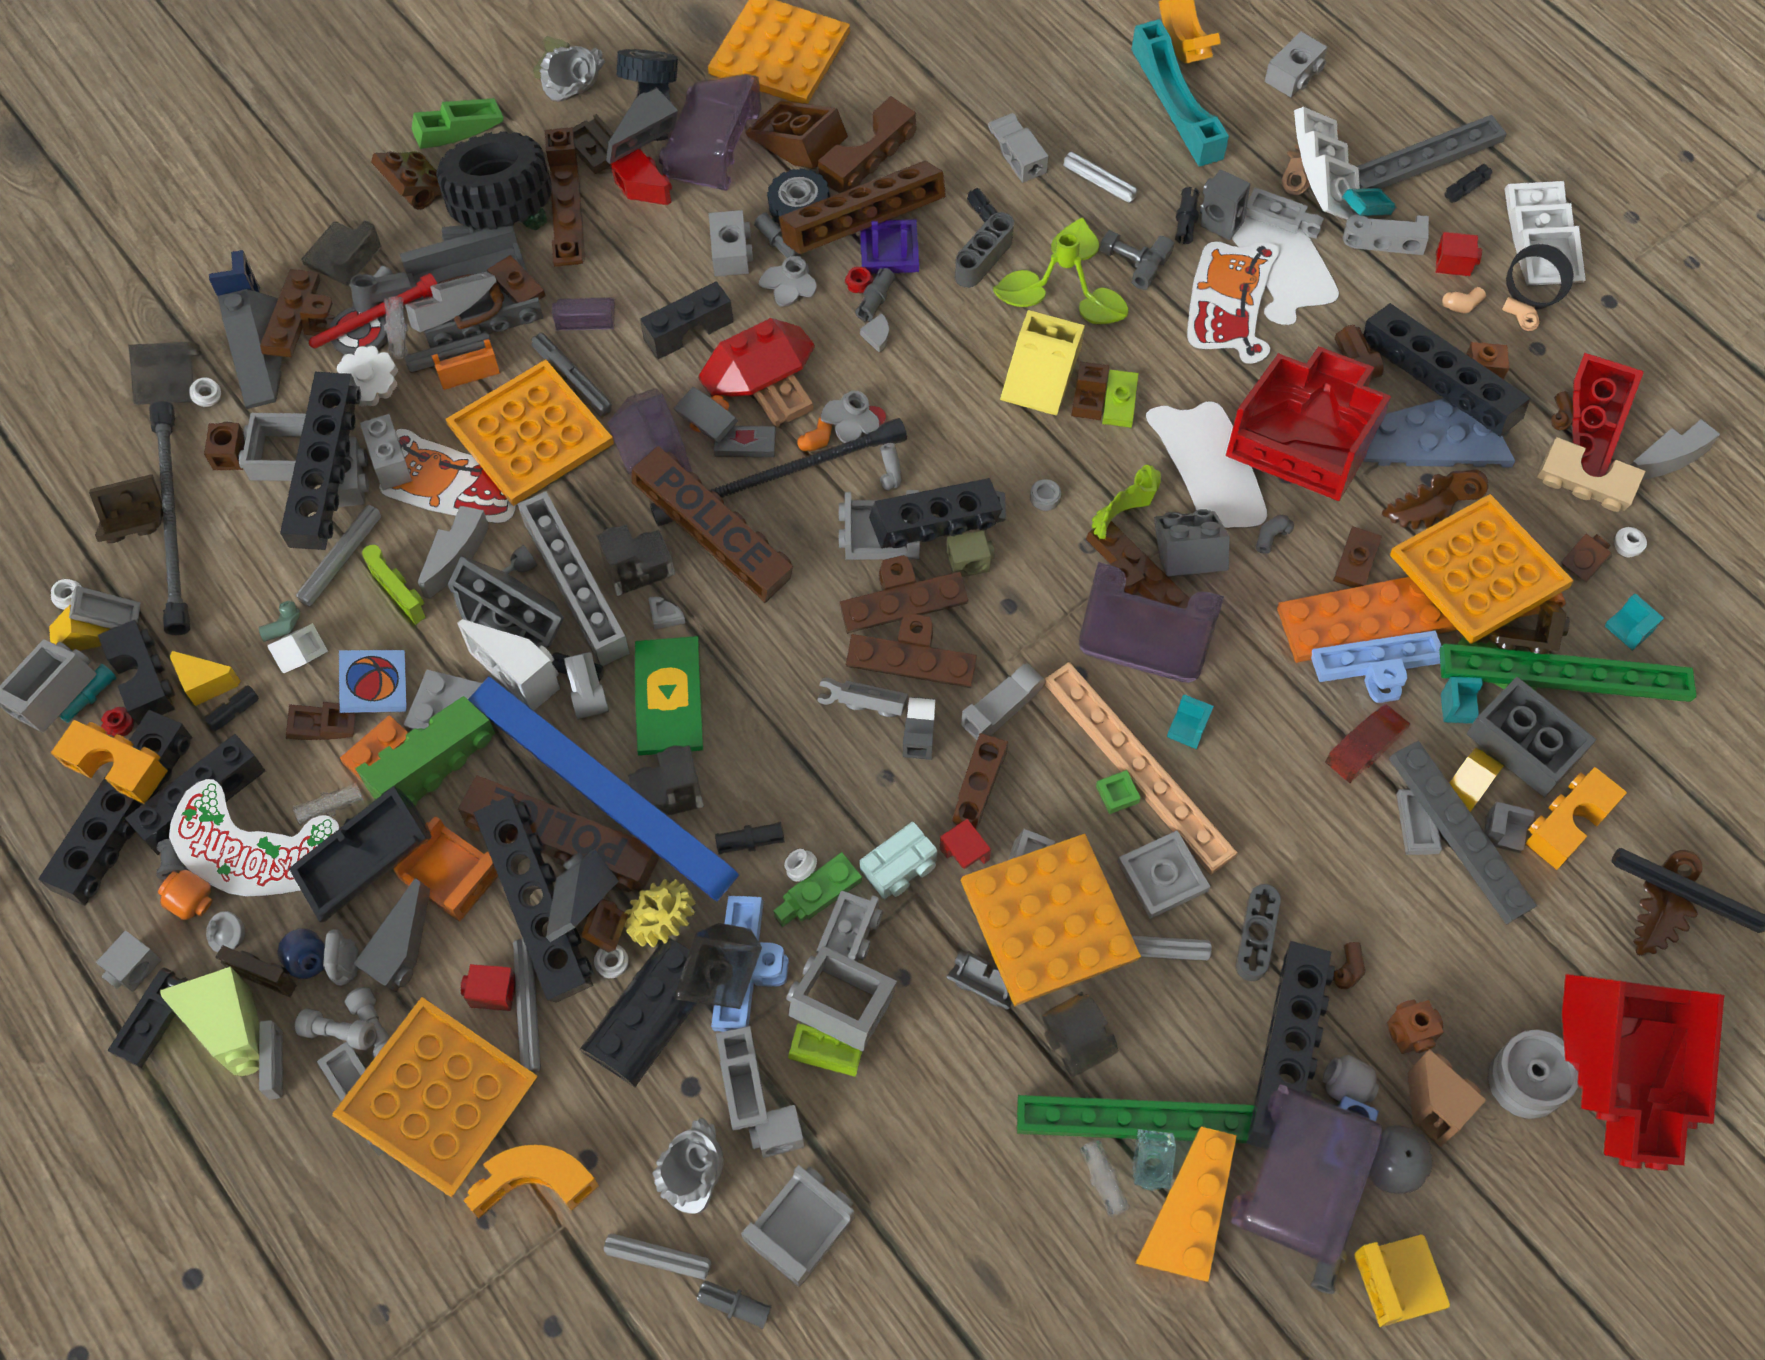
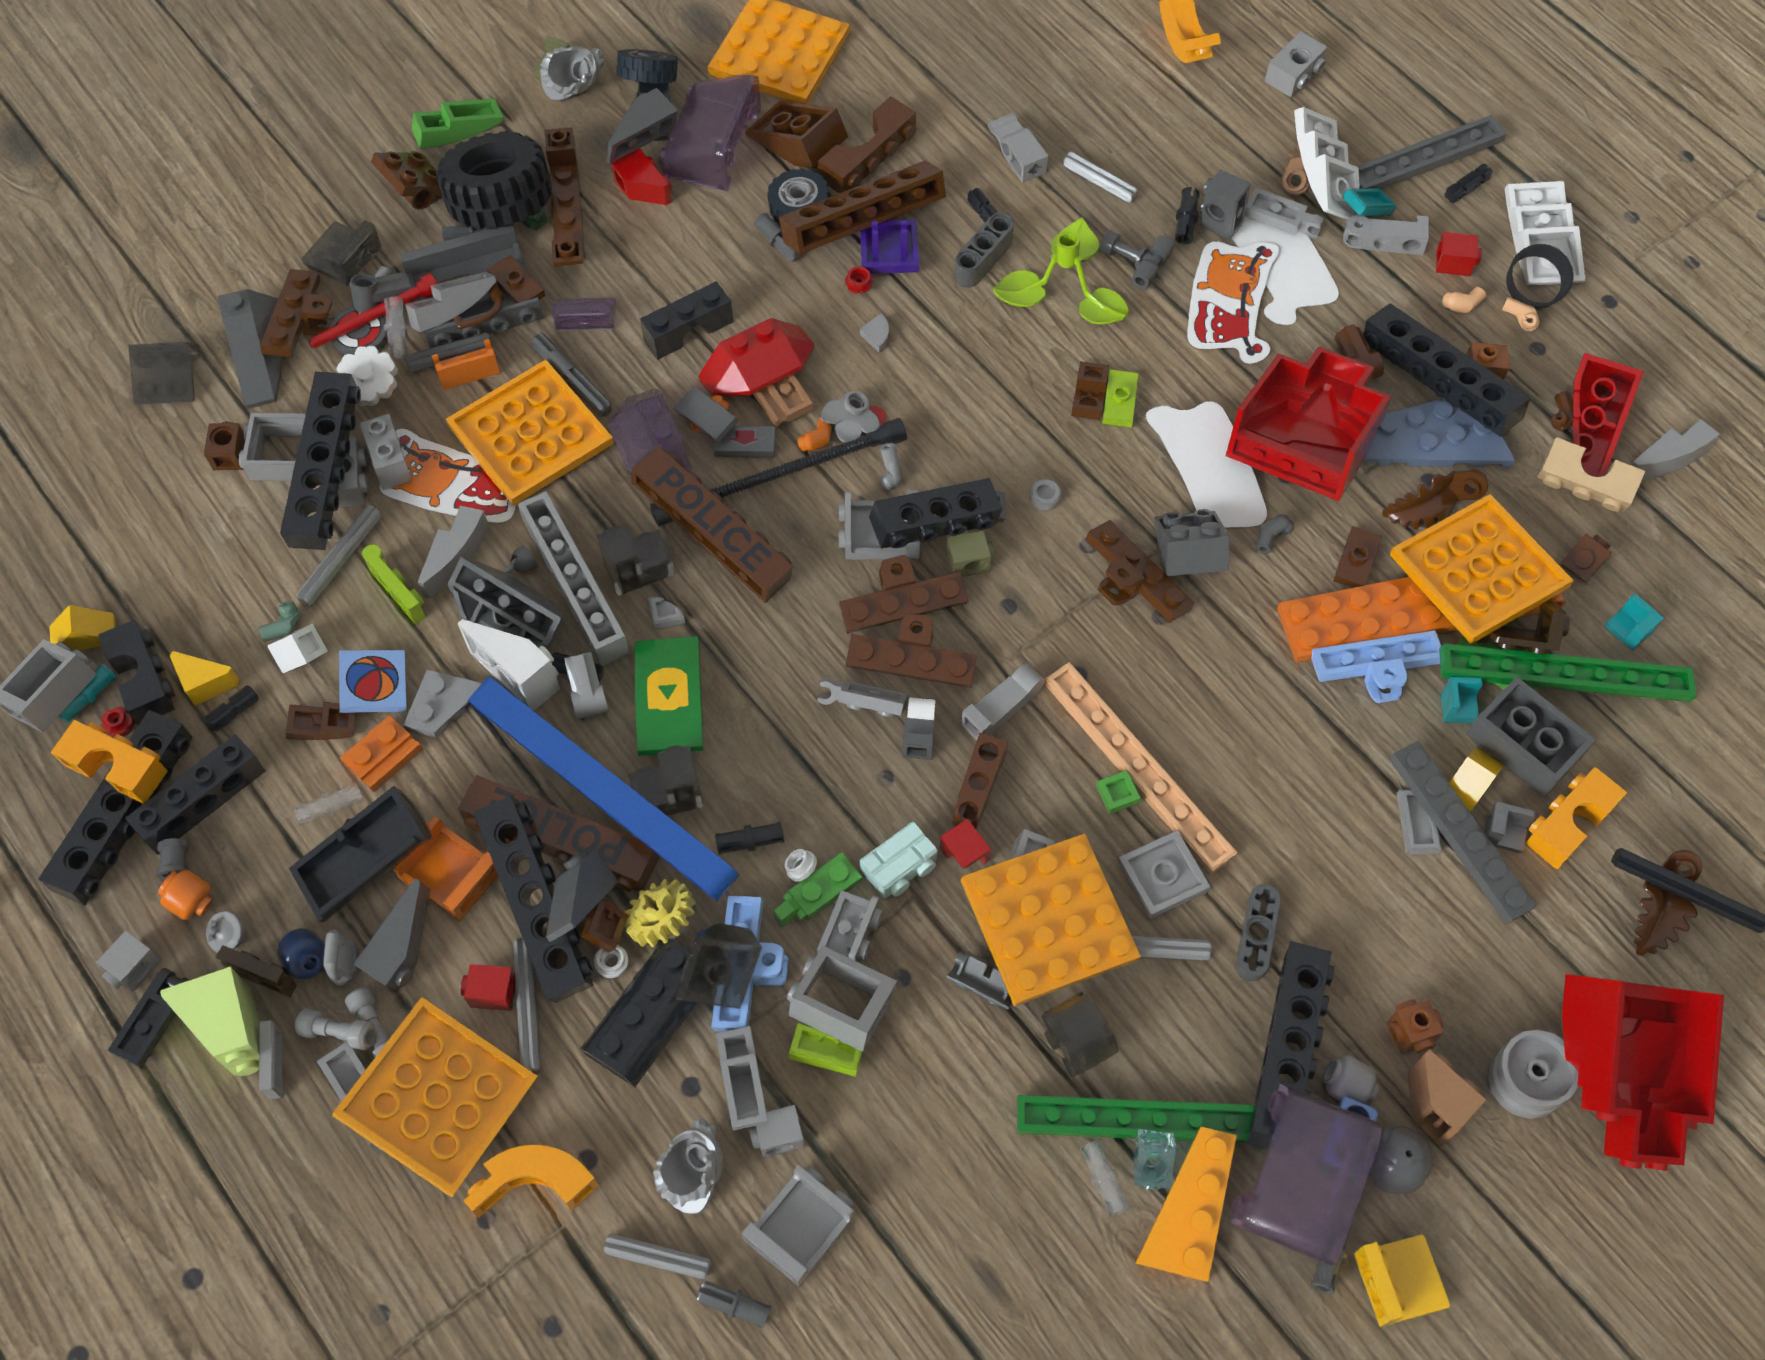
(61, 590): white plate -> none
(102, 608): light grey tile -> none
(127, 508): dark brown bracket -> none
(176, 616): dark grey hose -> none
(201, 385): white plate -> none
(238, 279): dark blue panel -> none
(238, 859): sticker -> none
(429, 752): bright green wedge -> none
(592, 143): dark brown plate -> none
(728, 243): light grey brick -> none
(787, 283): light grey plate -> none
(875, 294): dark grey pin -> none
(1042, 362): light yellow slope -> none
(1137, 495): lime plant -> none
(1145, 631): clear purple windscreen -> none
(1190, 721): teal panel -> none
(1198, 128): teal arch -> none
(1353, 969): reddish brown arm -> none
(1366, 743): clear red slope -> none
(1627, 548): white plate -> none

